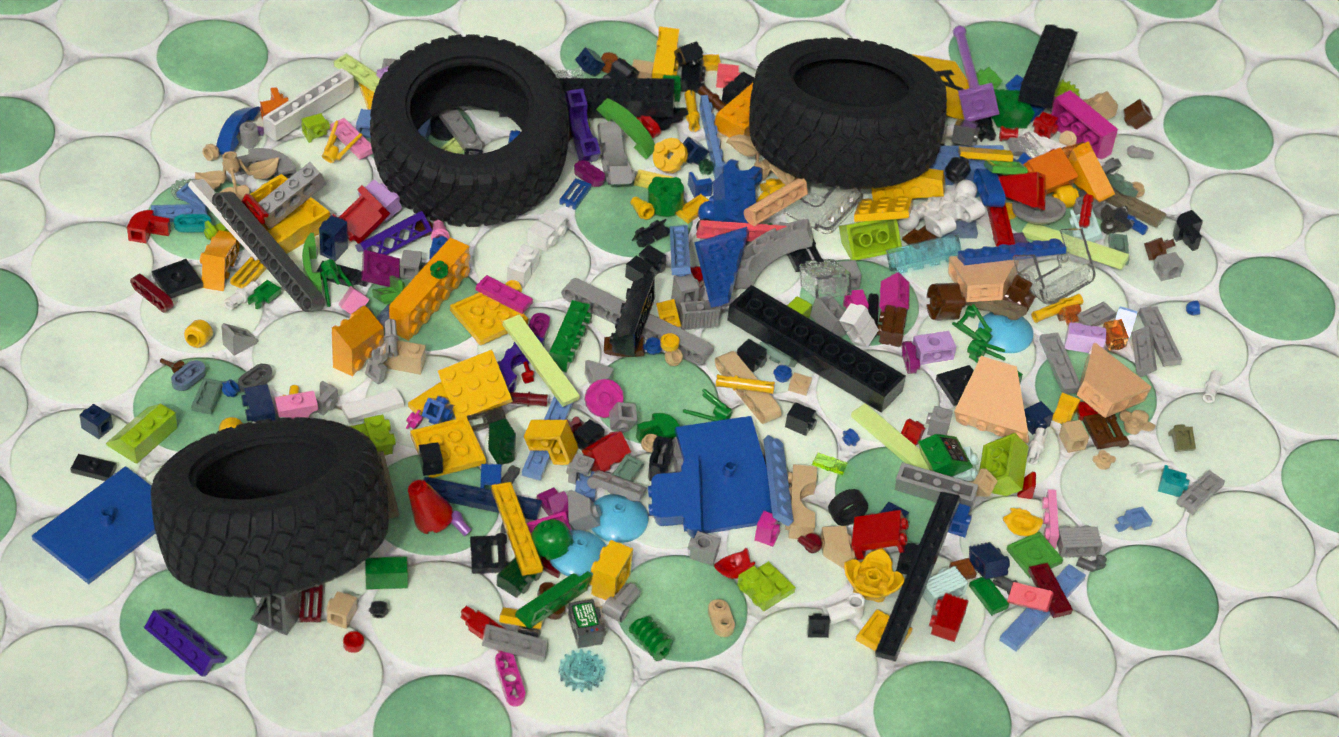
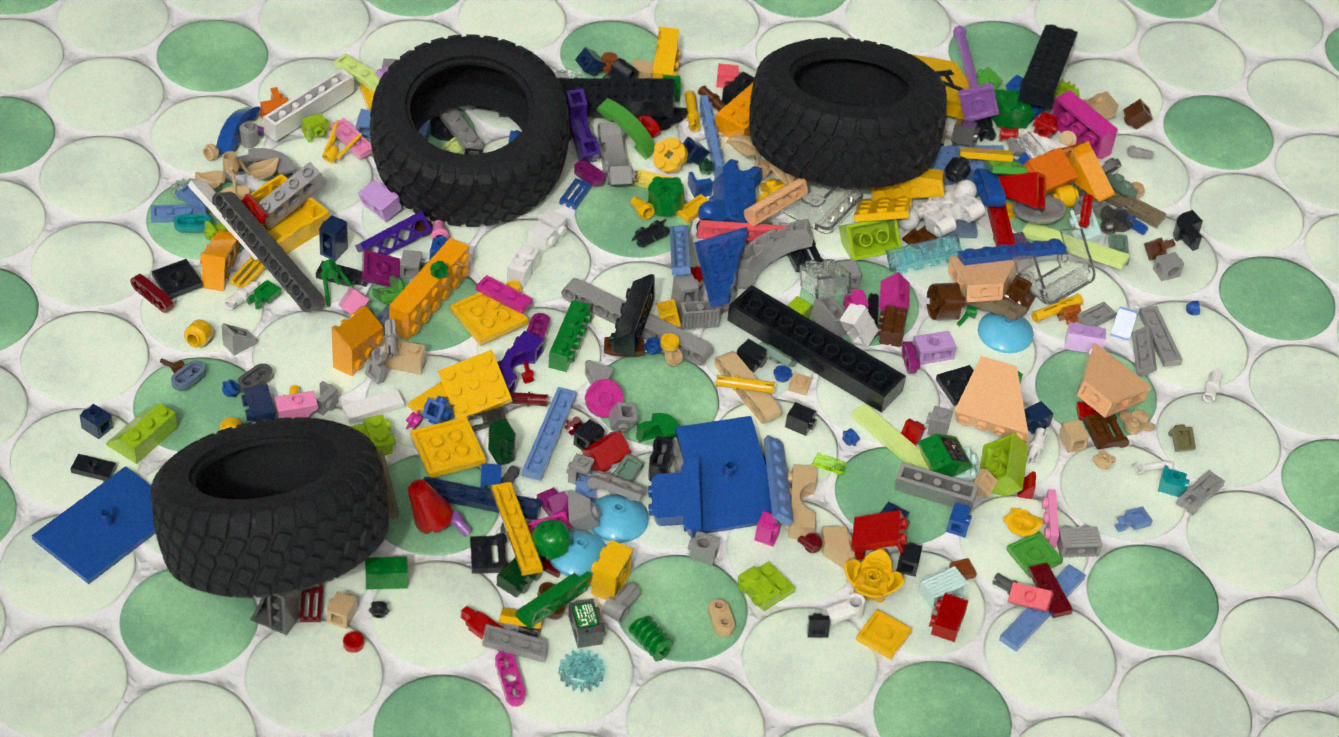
(144, 224): red brick -> none
(183, 641): dark purple fence -> none
(207, 396): sand green plate -> none
(308, 253): bright green slope -> none
(363, 216): red panel -> none
(430, 459): black brick -> none
(541, 360): yellowish green tile -> none
(553, 437): yellow brick -> none
(647, 442): tan plate -> none
(652, 263): black piece -> none
(689, 54): black brick -> none
(691, 77): black brick -> none
(711, 62): yellow plate -> none
(721, 410): green plant -> none
(734, 564): red hat -> none
(842, 501): black tyre -> none
(917, 576): black plate -> none
(977, 349): green plant -> none
(981, 334): green plant -> none
(988, 560): dark blue brick -> none
(989, 595): green tile -> none
(1060, 363): light grey plate -> none
(1066, 408): yellow panel -> none
(1094, 565): dark grey arm -> none
(1115, 334): clear orange brick -> none

